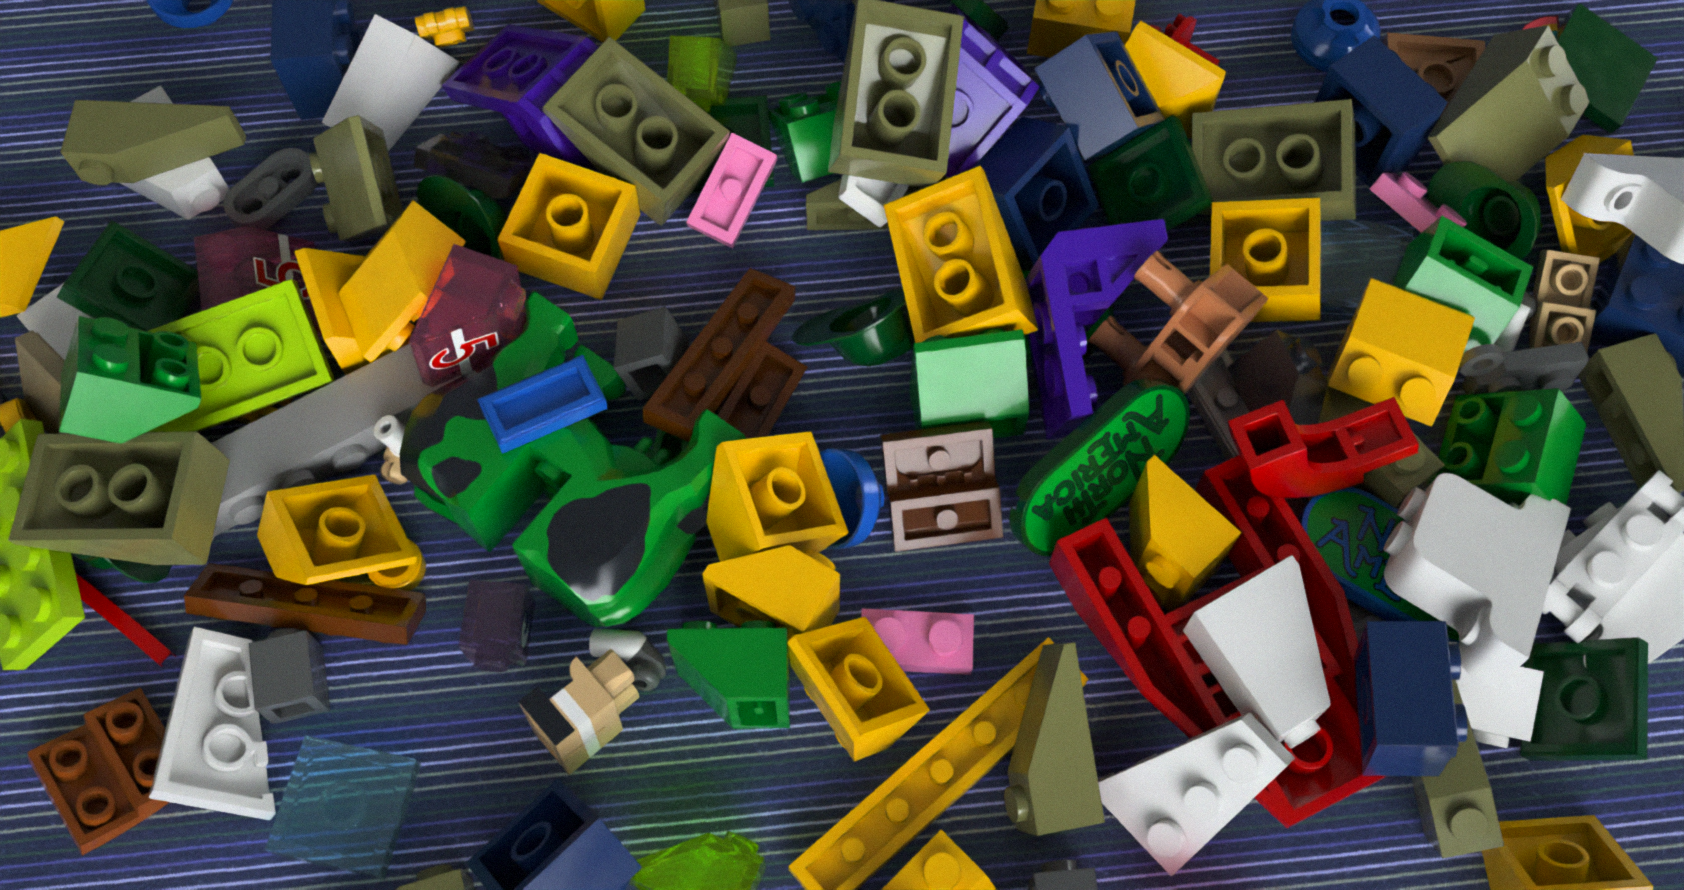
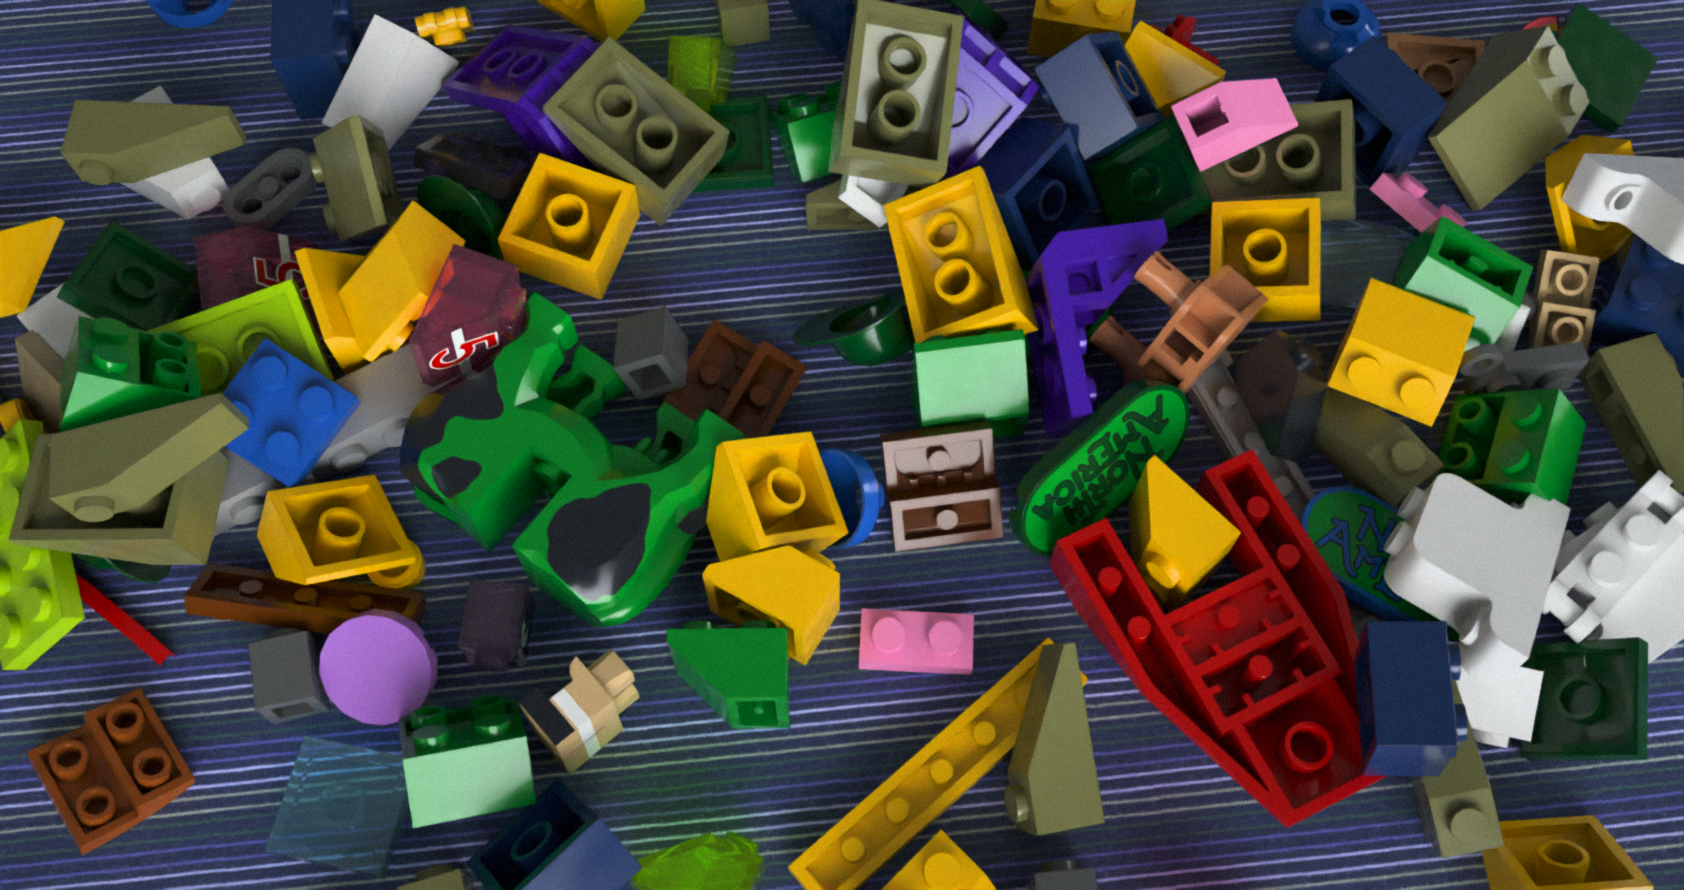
(137, 456): none -> olive slope
(213, 732): white wing -> none
(289, 411): none -> blue plate
(378, 667): none -> medium lavender tile
(390, 432): arm -> none
(465, 760): none -> slope
(542, 404): blue tile -> none
(636, 650): arm -> none
(719, 353): reddish brown plate -> none
(732, 190): bright pink plate -> none
(856, 685): yellow slope -> none
(1194, 789): white wing -> none
(1232, 118): none -> bright pink slope
(1266, 652): white slope -> none
(1323, 456): red arch -> none
(1492, 207): dark green piece -> none

